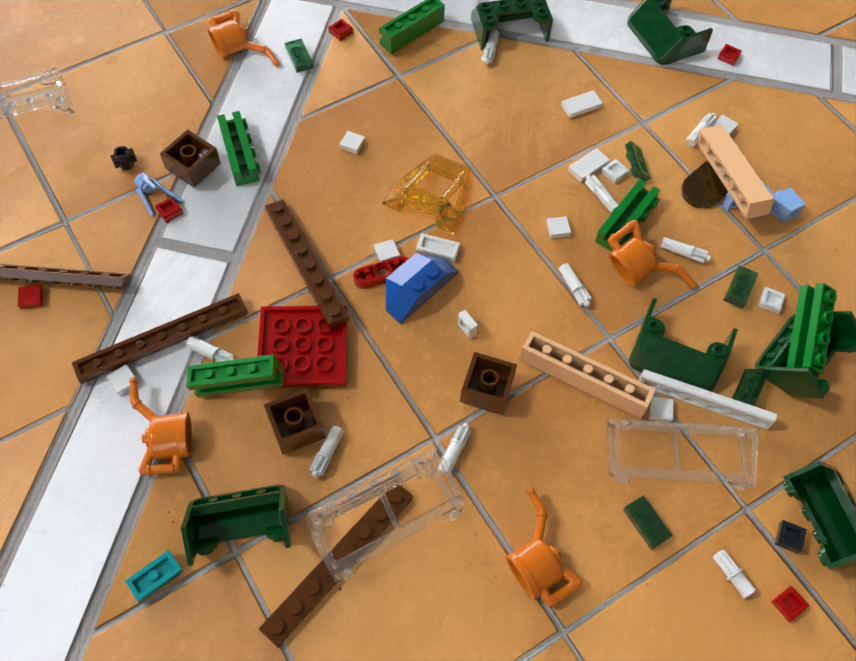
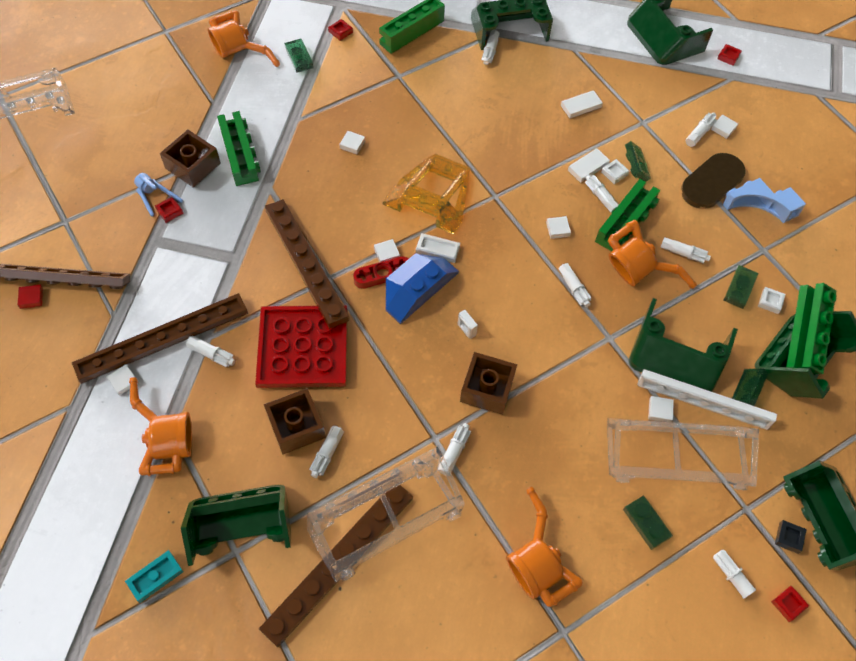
(123, 158): black gear -> none
(235, 376): green brick -> none
(586, 374): light nougat brick -> none
(735, 172): light nougat brick -> none

